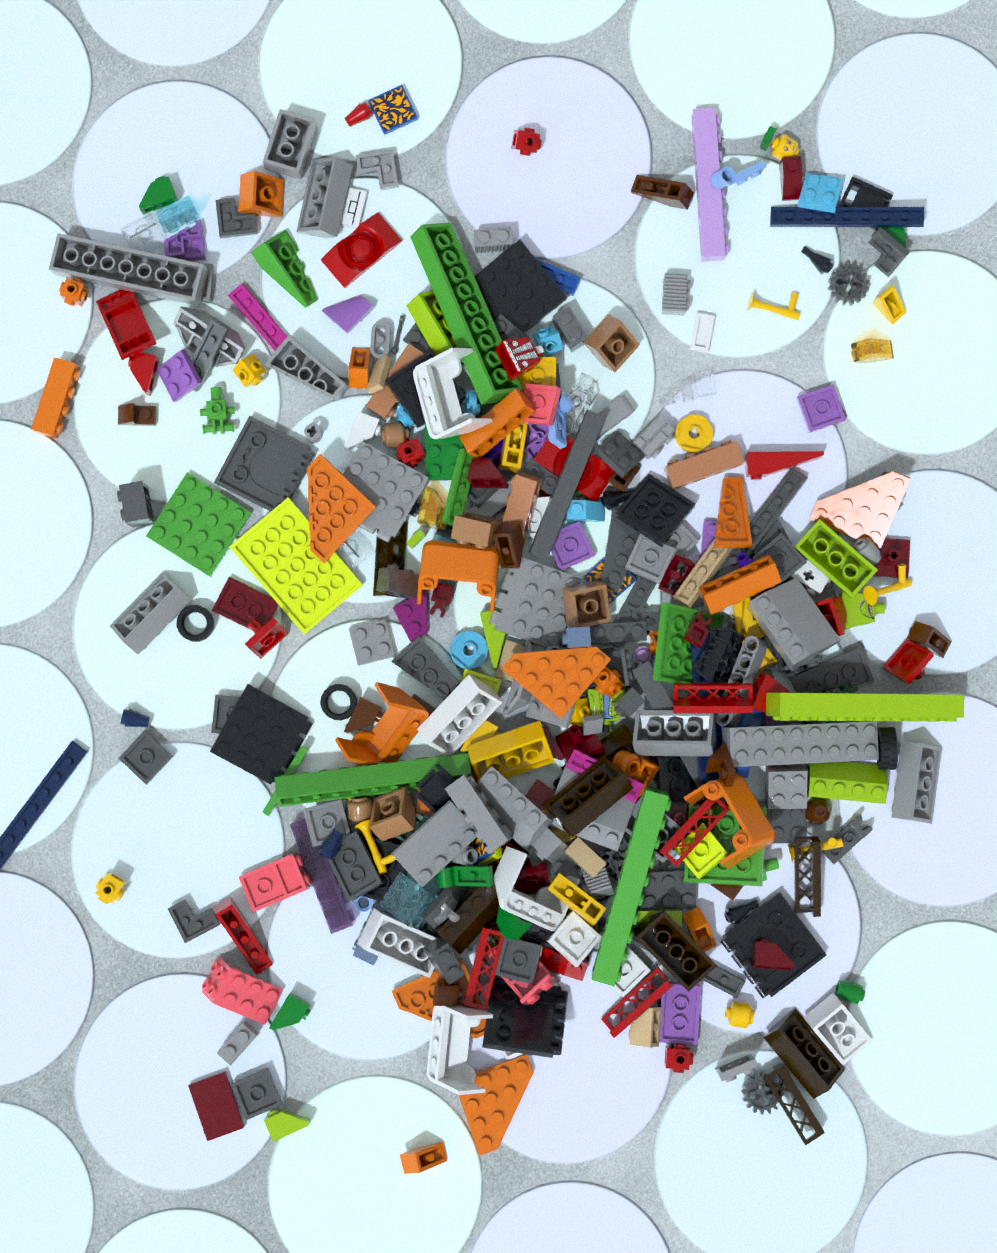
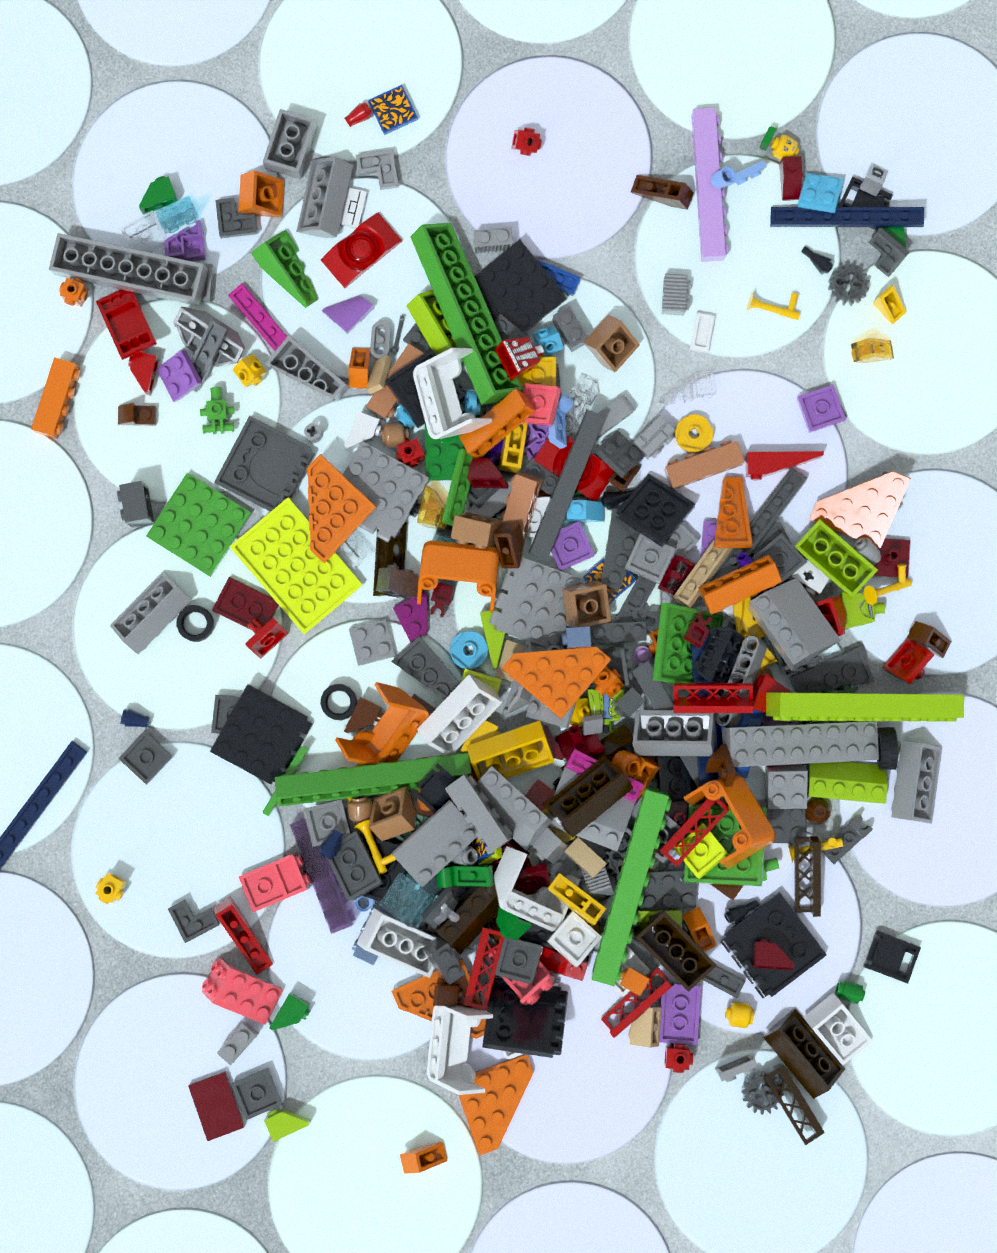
(415, 539): lime tile -> none
(634, 980): none -> orange brick
(874, 180): none -> light grey slope
(888, 956): none -> black container

